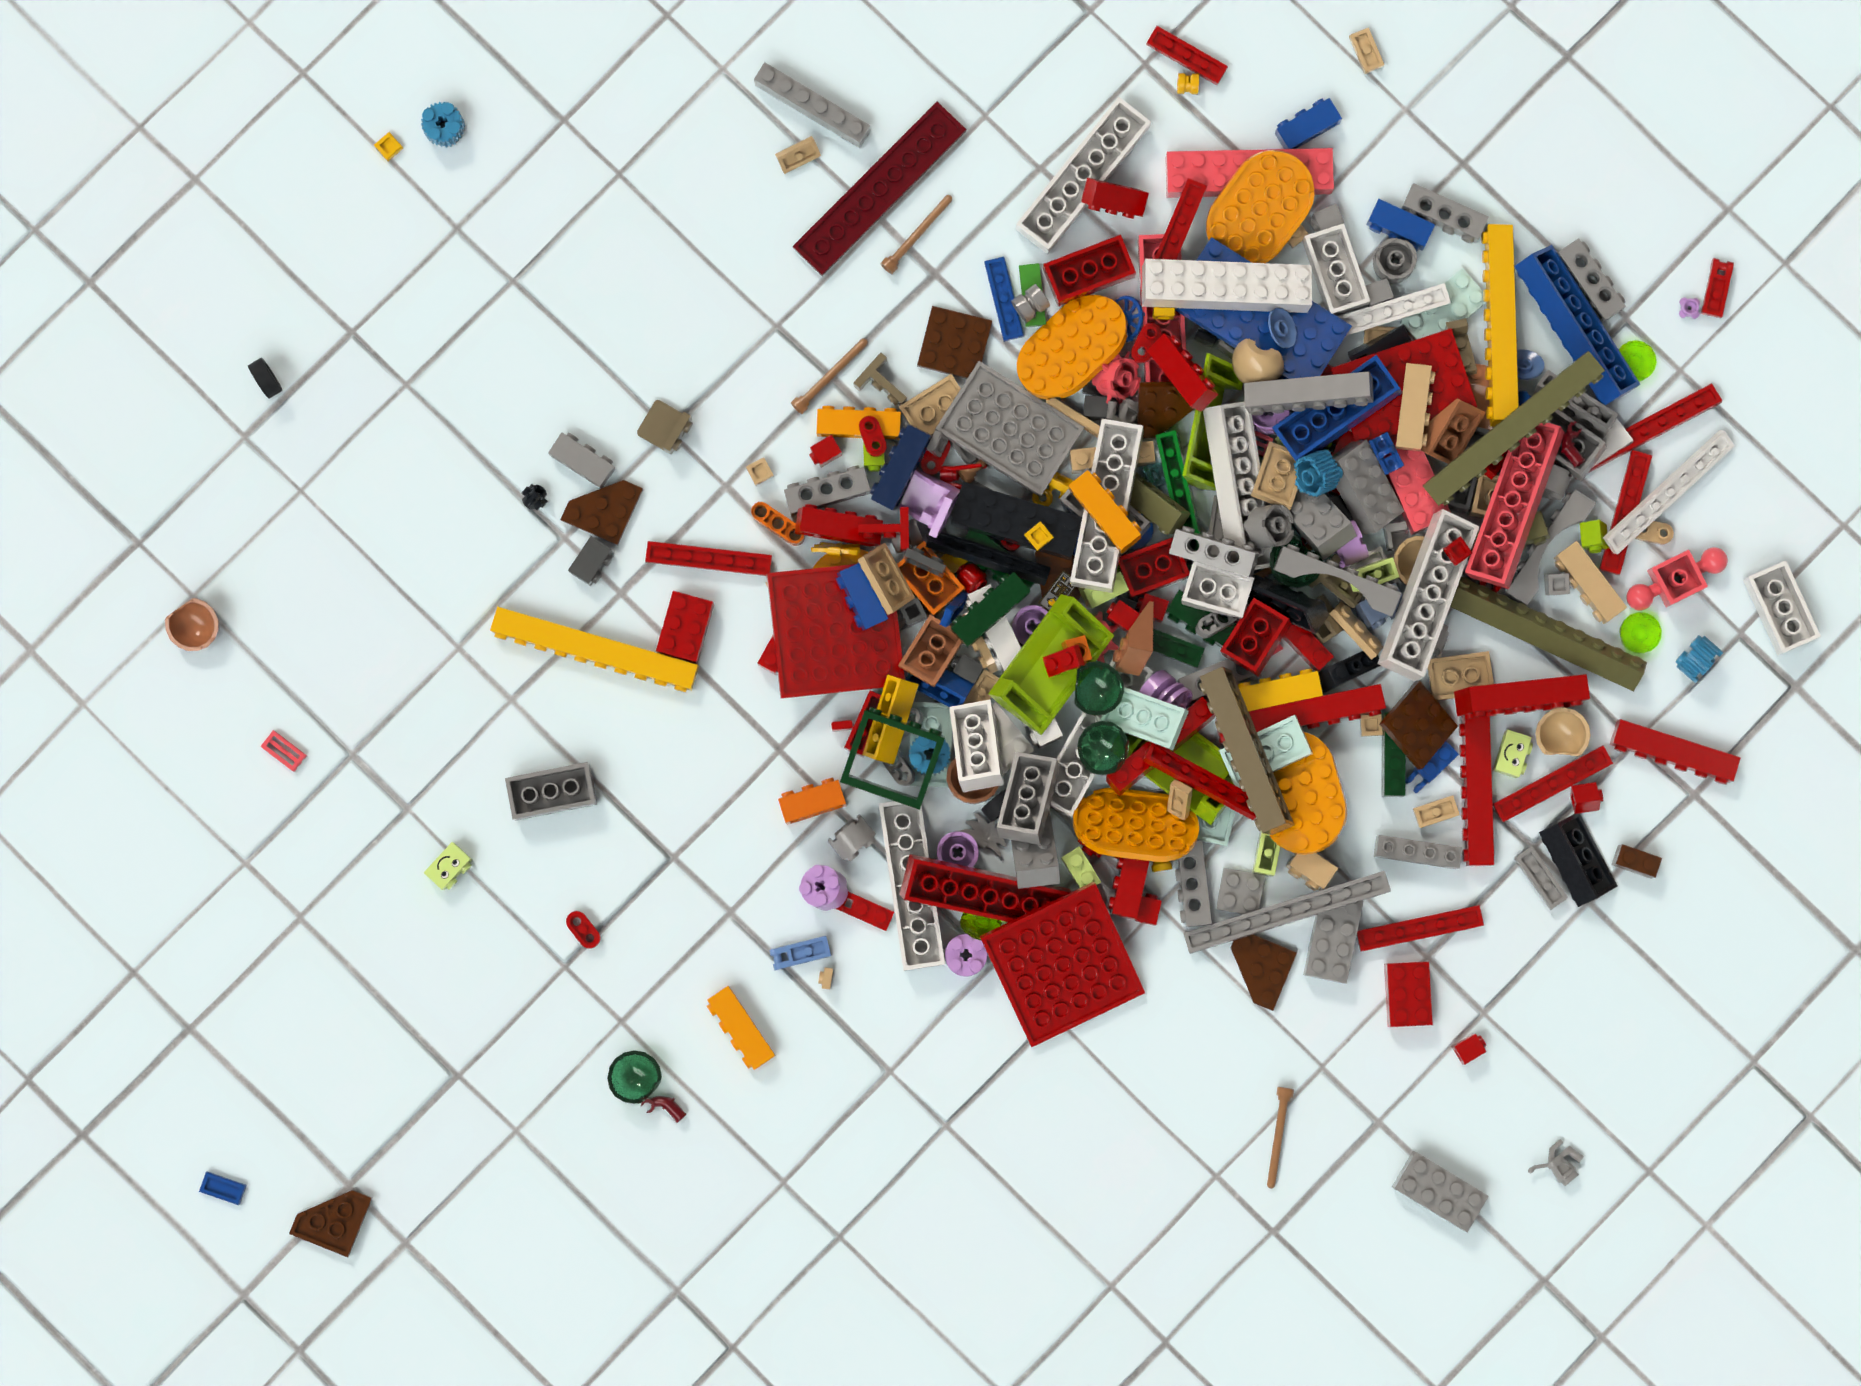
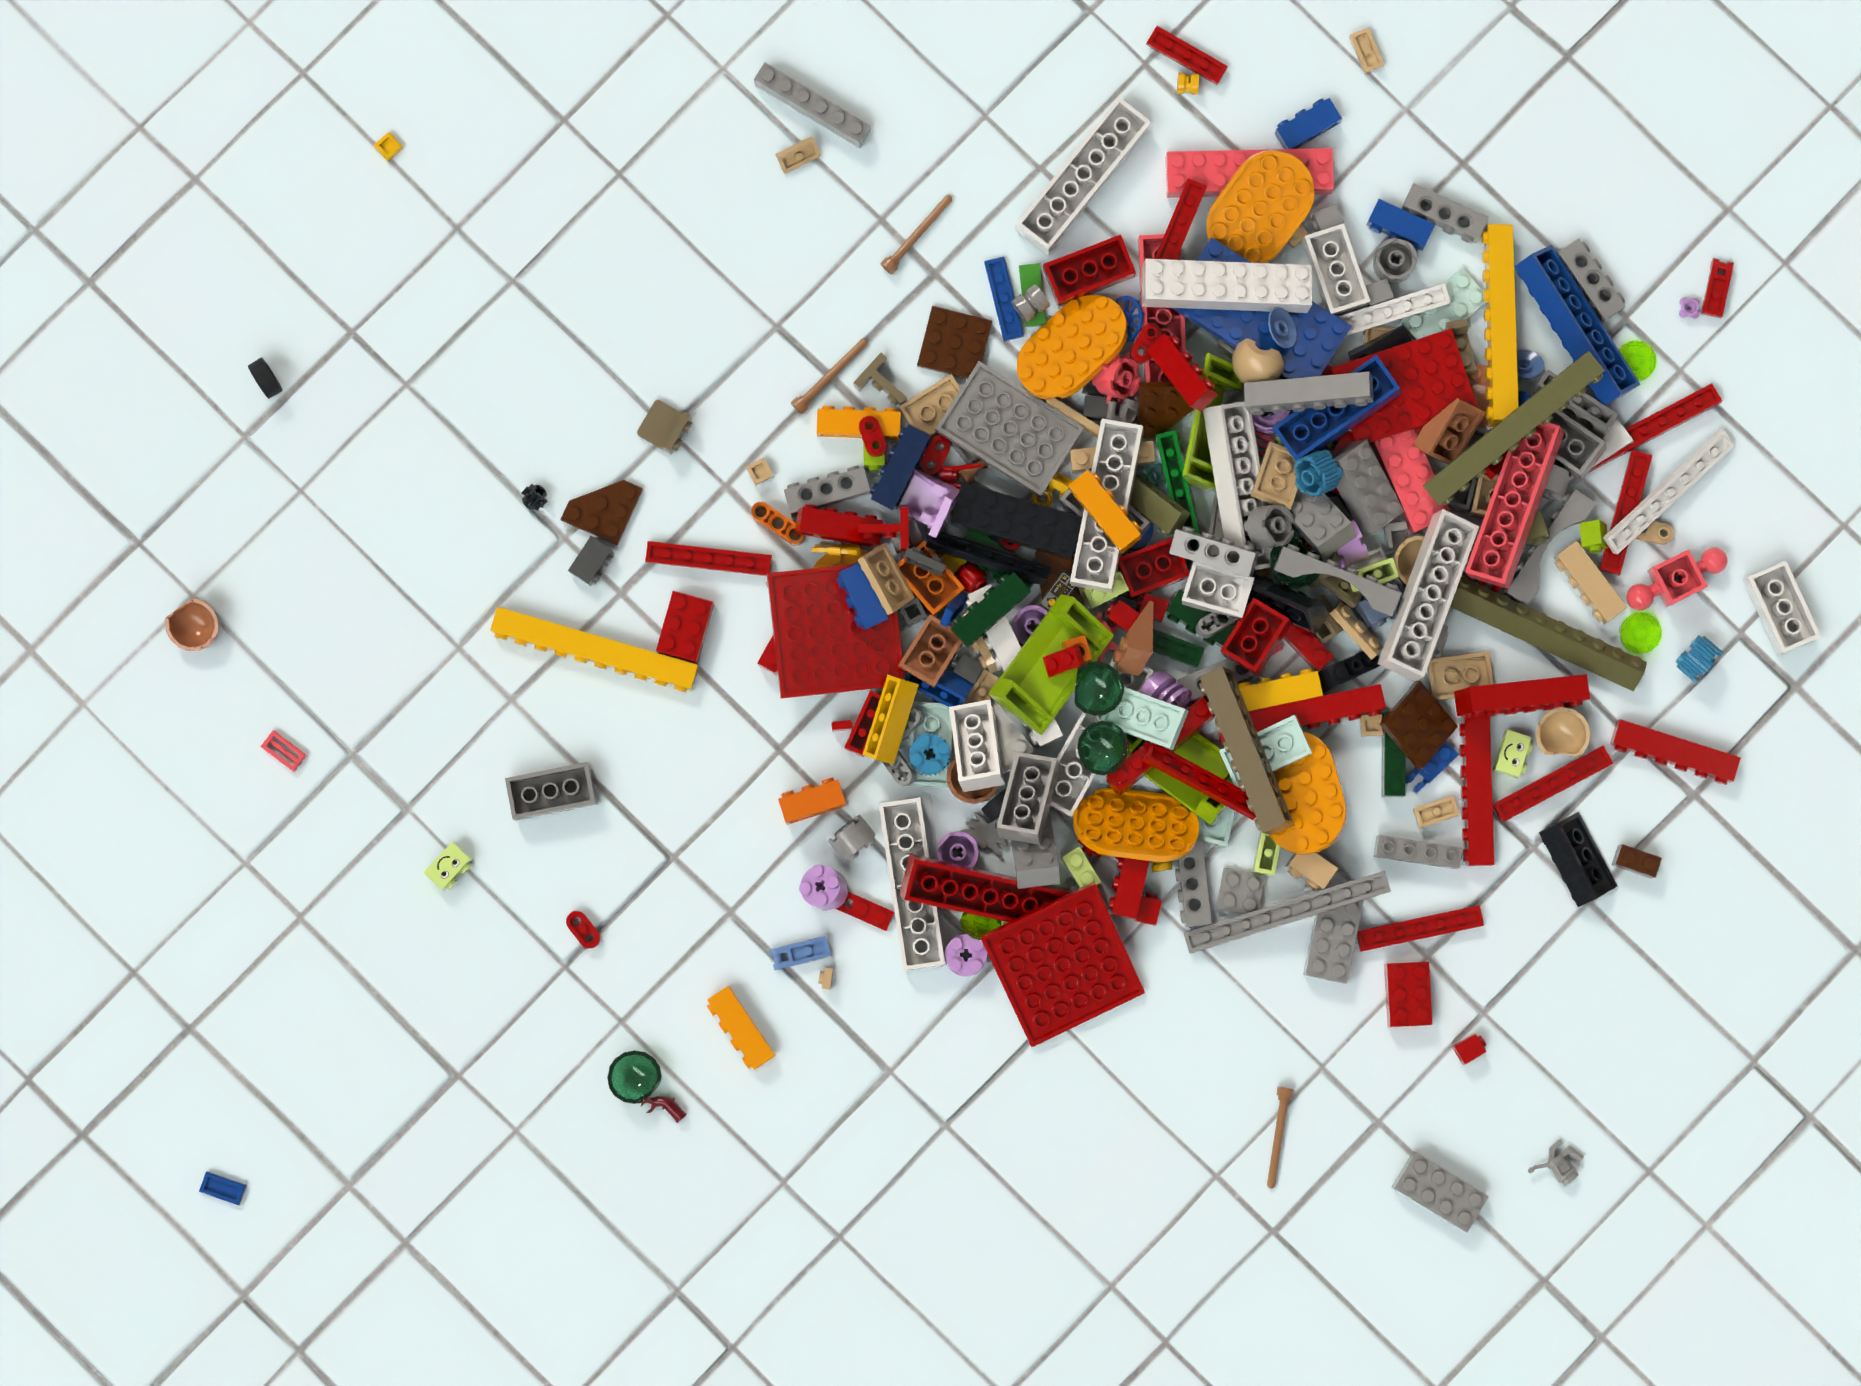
(334, 1222): reddish brown plate -> none
(453, 124): dark azure brick -> none
(582, 459): light grey brick -> none
(825, 451): red brick -> none
(879, 188): dark red plate -> none
(912, 727): dark green window -> none
(937, 444): light grey tile -> none
(1038, 536): yellow tile -> none
(1114, 198): red brick -> none
(1163, 313): yellow tile -> none
(1179, 799): tan plate -> none
(1205, 338): black tile -> none
(1263, 968): reddish brown plate -> none
(1382, 446): blue hips -> none
(1413, 407): tan brick -> none
(1457, 551): red tile -> none
(1541, 877): light grey plate -> none
(1557, 584): light grey panel -> none
(1569, 448): dark red piece -> none
(1586, 797): red brick -> none

